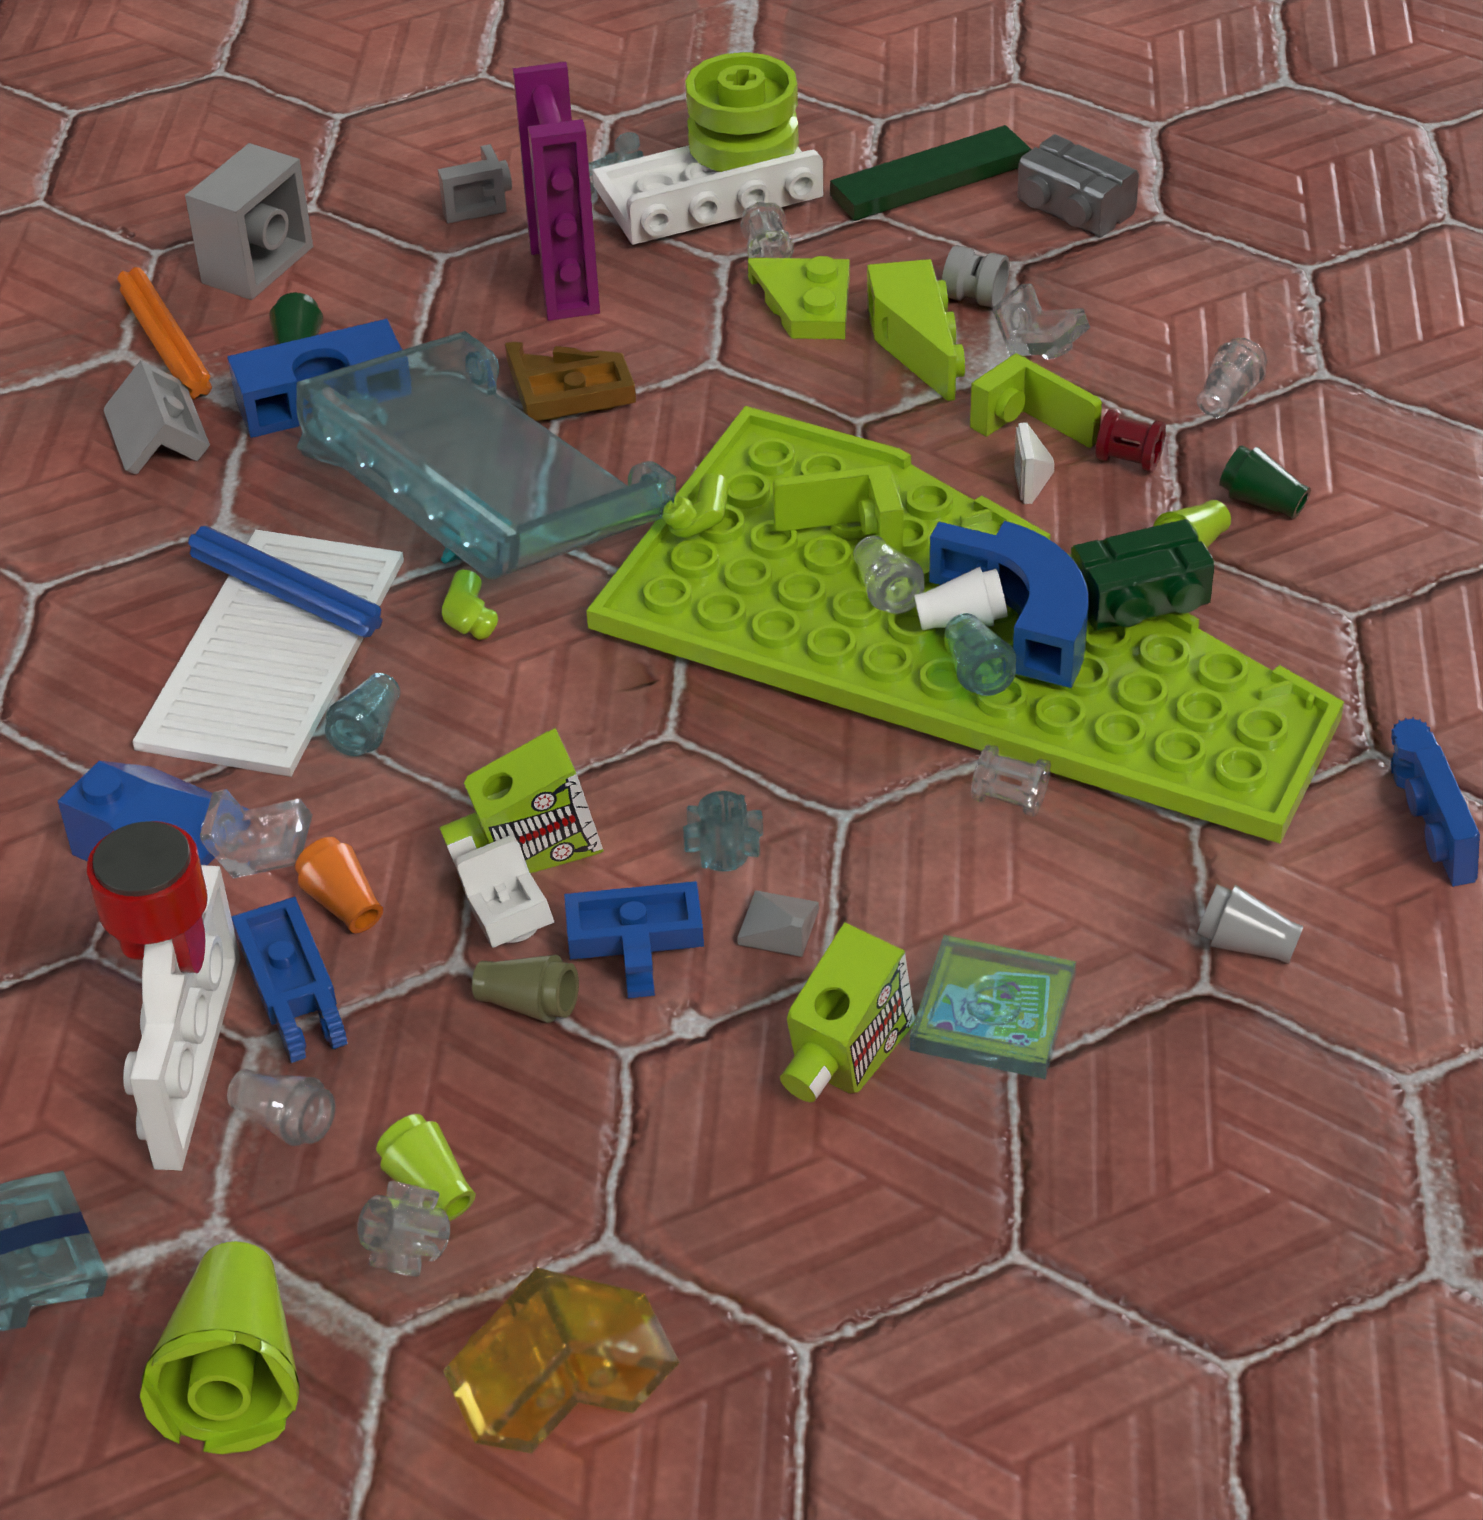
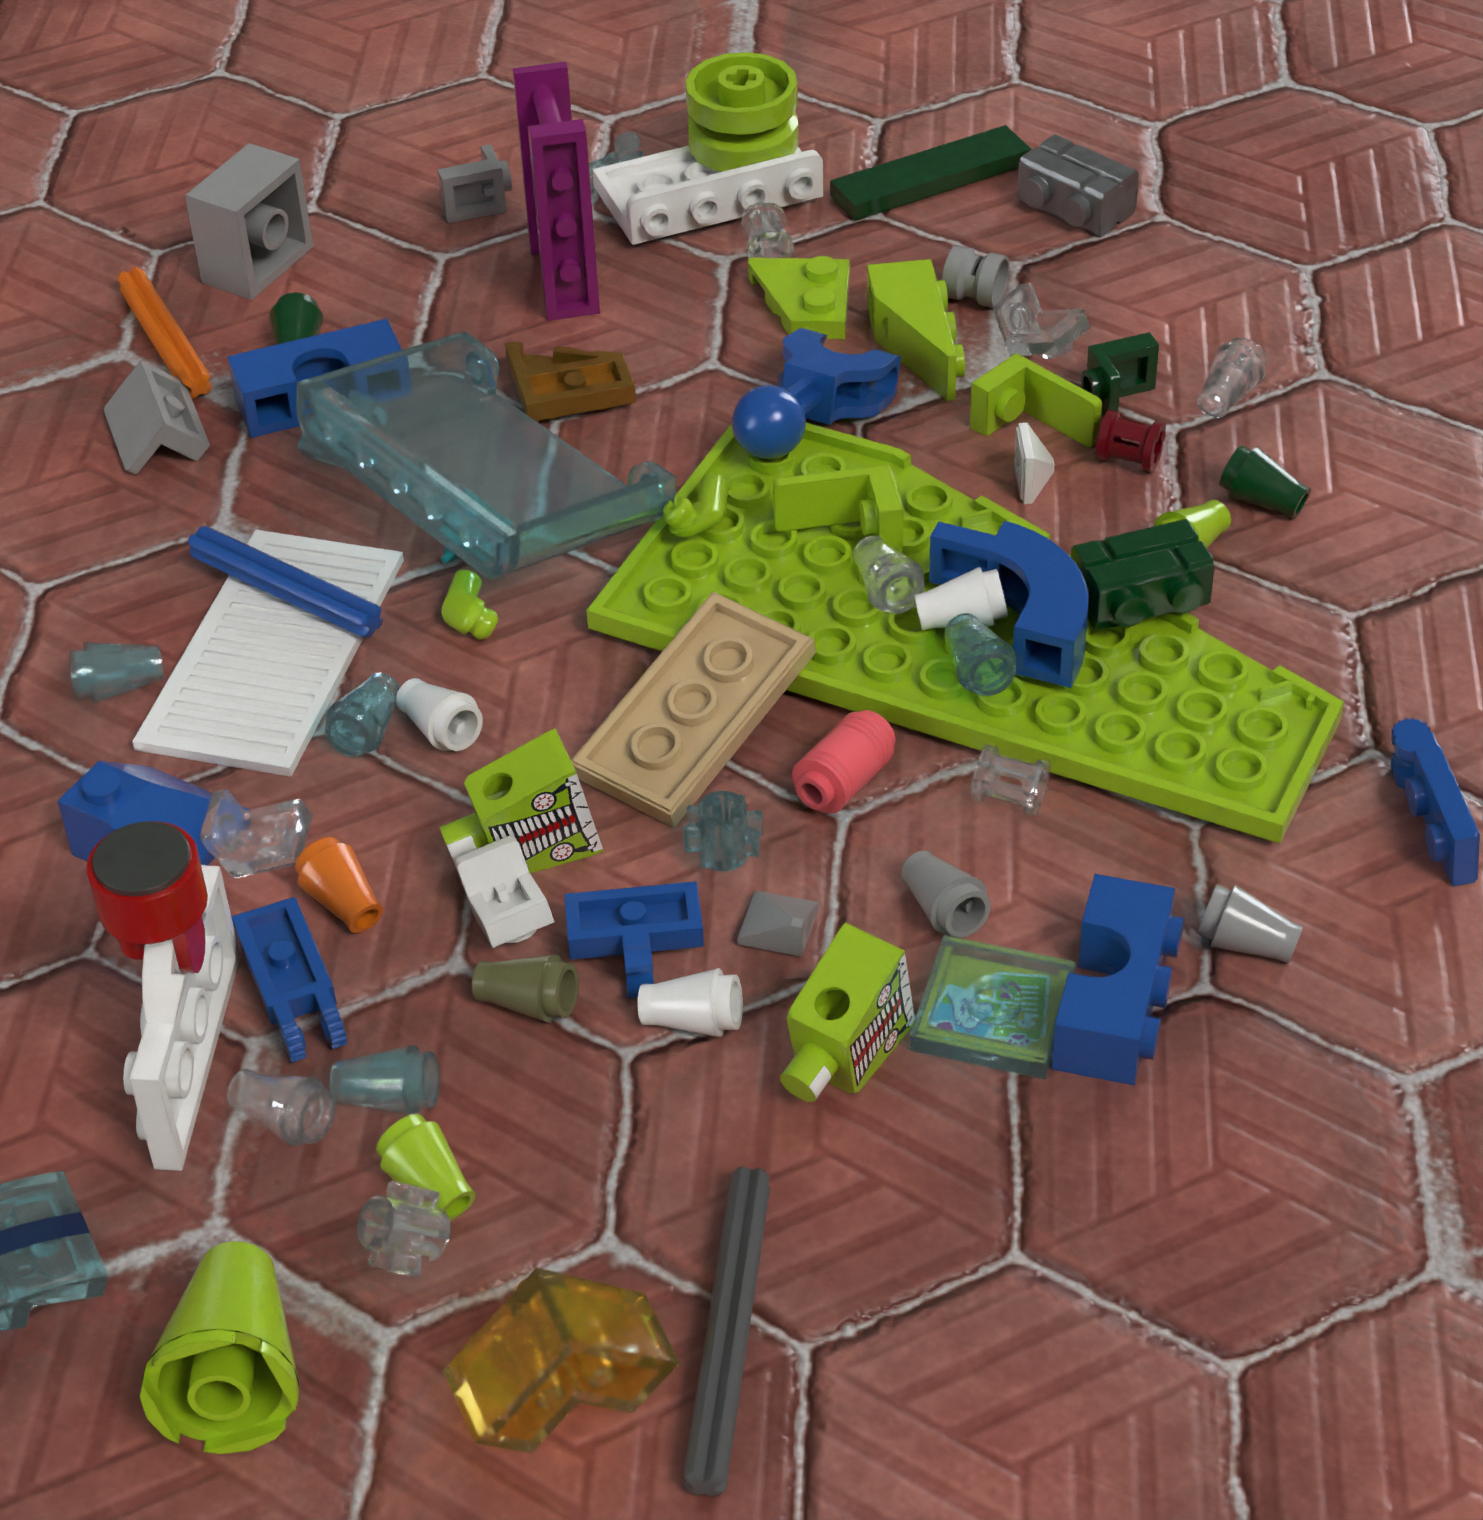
(112, 669): none -> clear light blue cone
(388, 1080): none -> clear light blue cone
(441, 714): none -> white cone
(693, 709): none -> tan tile
(694, 1003): none -> white cone
(727, 1334): none -> dark grey axle
(815, 387): none -> blue piece
(844, 761): none -> coral head
(947, 894): none -> light grey cone
(1107, 1020): none -> blue arch
(1121, 369): none -> dark green bracket

